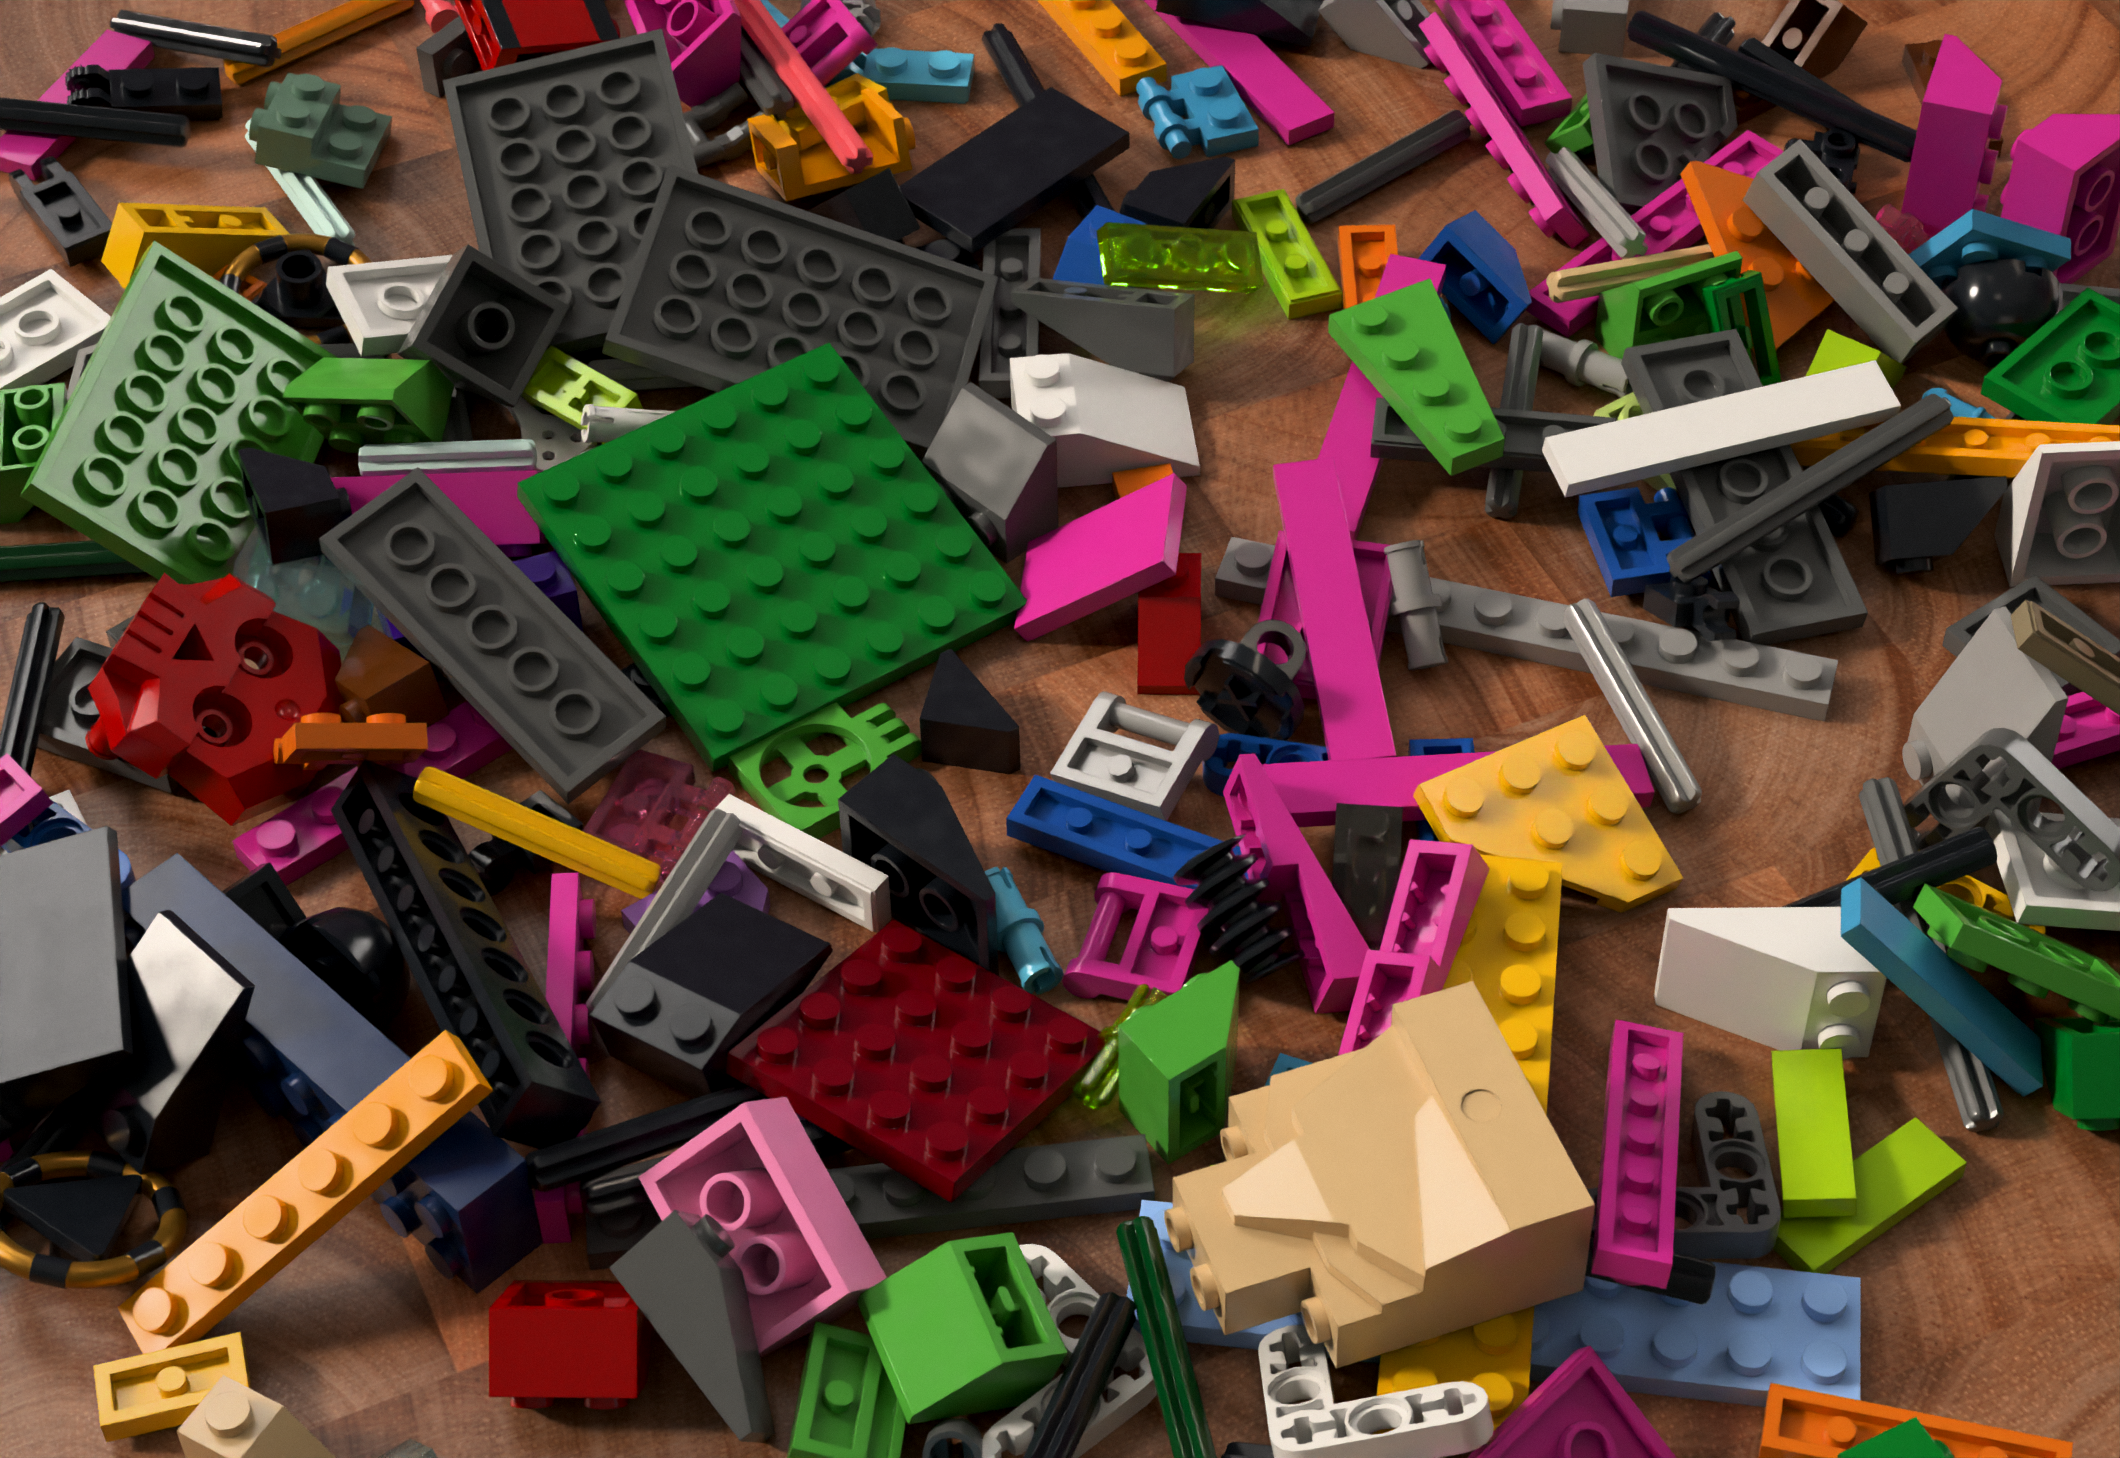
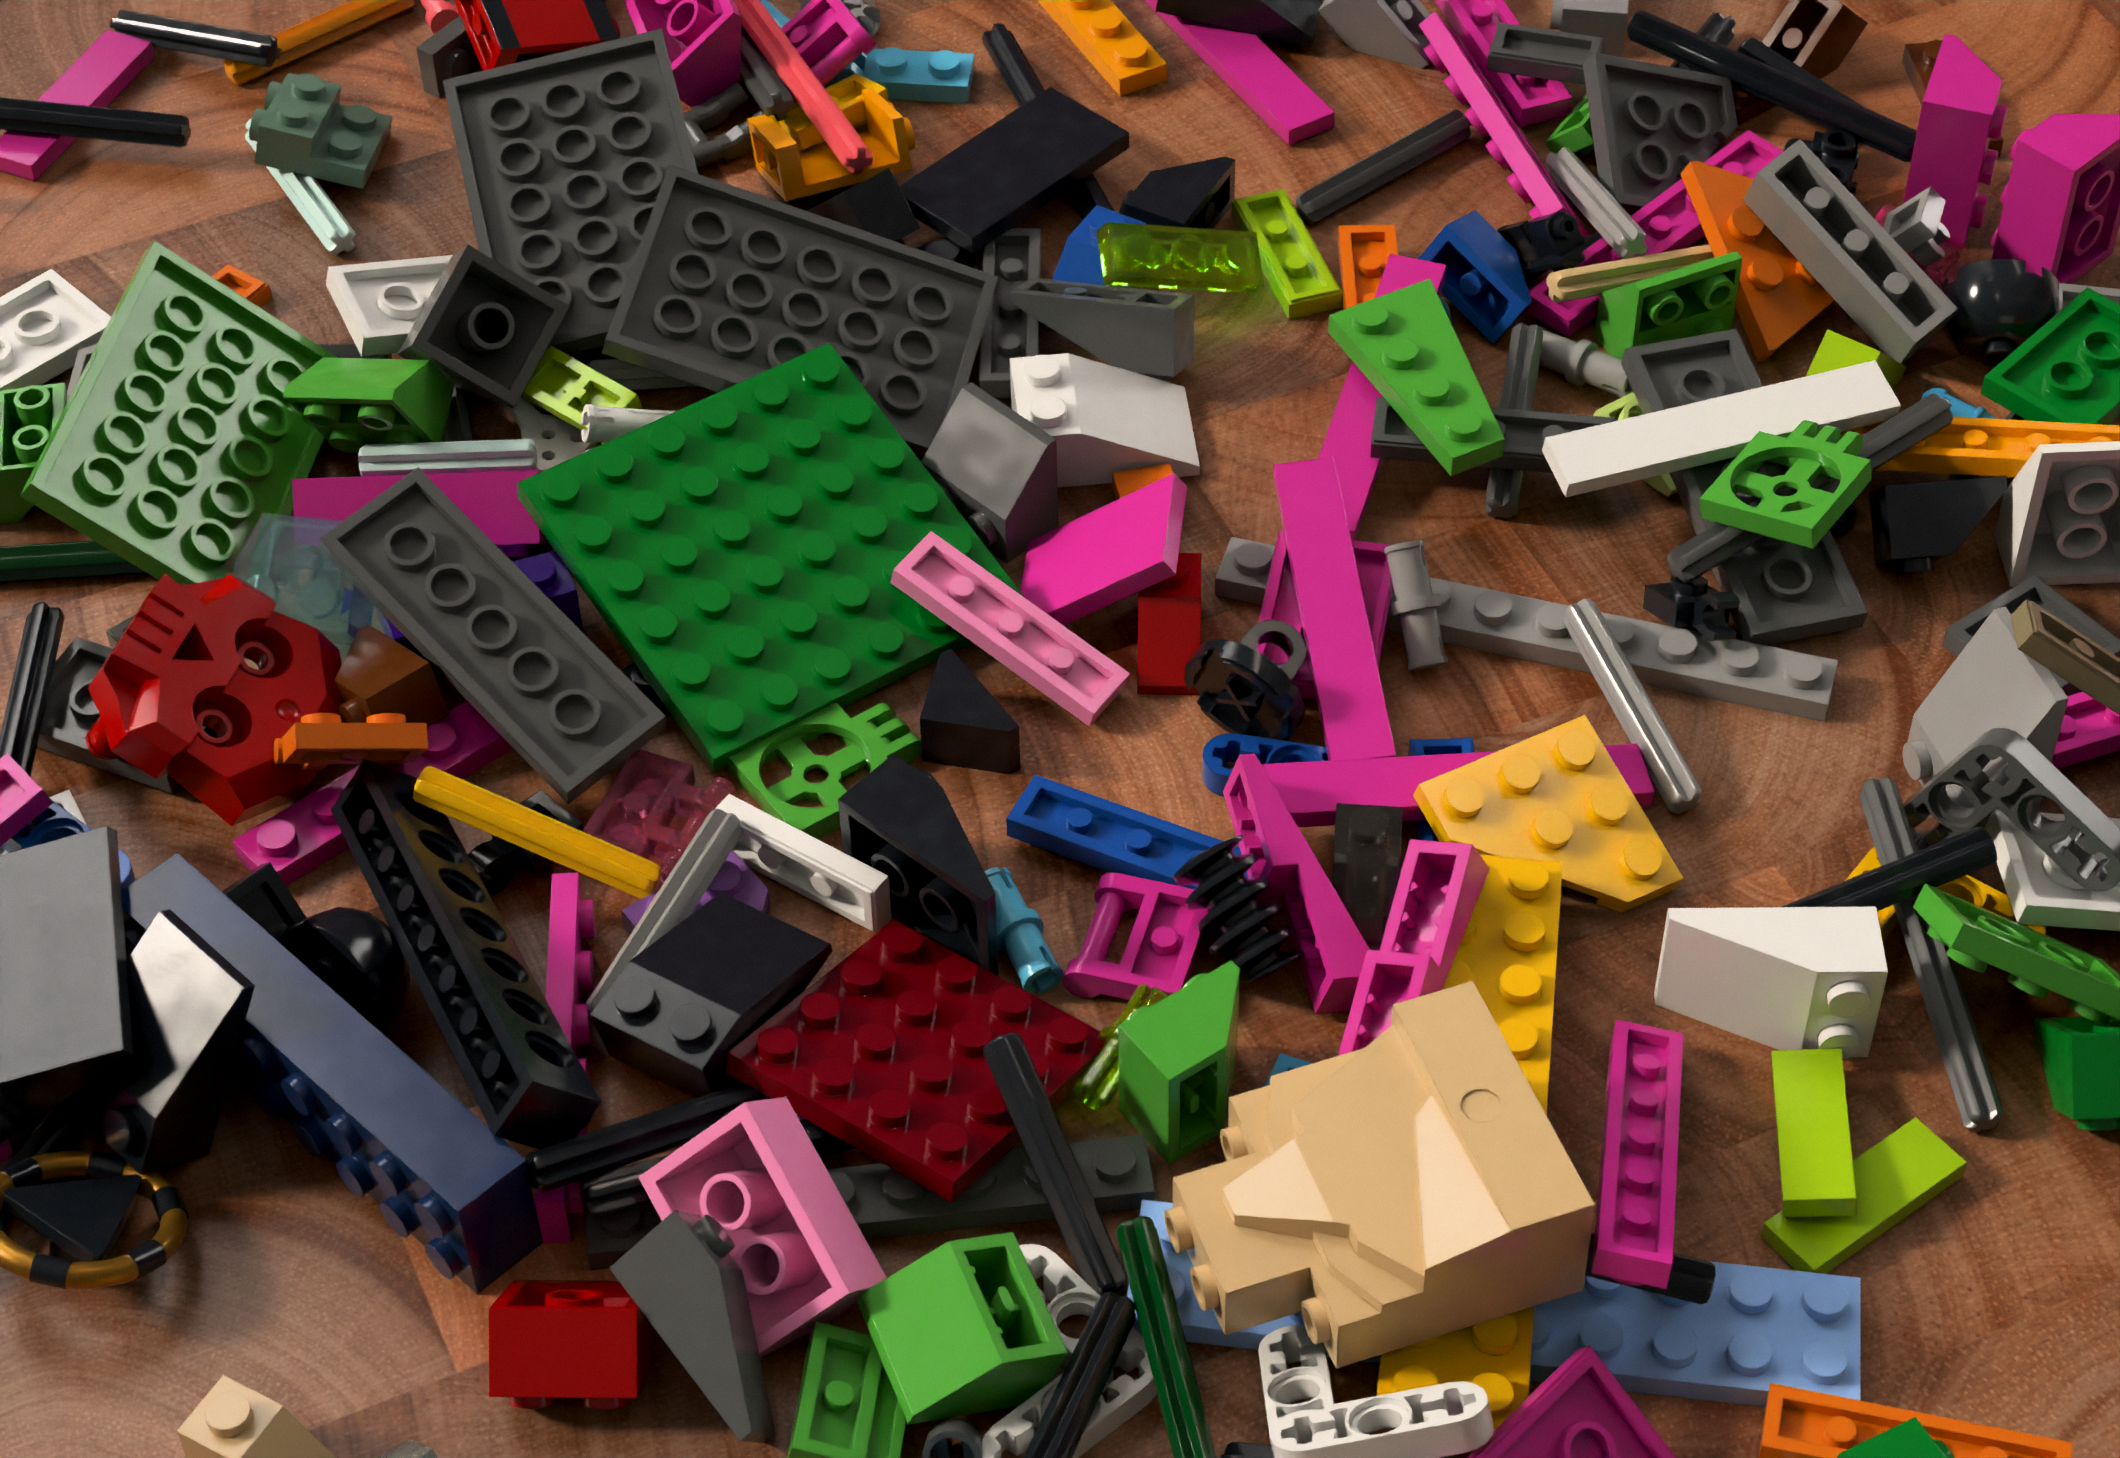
(63, 212): black hinge -> none
(161, 90): black hinge -> none
(164, 1385): yellow plate -> none
(198, 233): yellow slope -> none
(290, 503): black slope -> none
(299, 289): black piece -> none
(307, 1196): light orange plate -> none
(1010, 628): none -> bright pink plate
(1054, 1164): none -> black axle
(1128, 769): light grey plate -> none
(1211, 111): dark azure plate -> none
(1541, 52): none -> dark grey tile
(1547, 243): none -> black hinge
(1626, 537): blue plate -> none
(1713, 1206): dark grey beam -> none
(1725, 313): green tile -> none
(1810, 511): none -> bright green piece
(1918, 226): none -> light grey tile
(1941, 987): dark azure tile -> none
(1984, 237): dark azure plate -> none

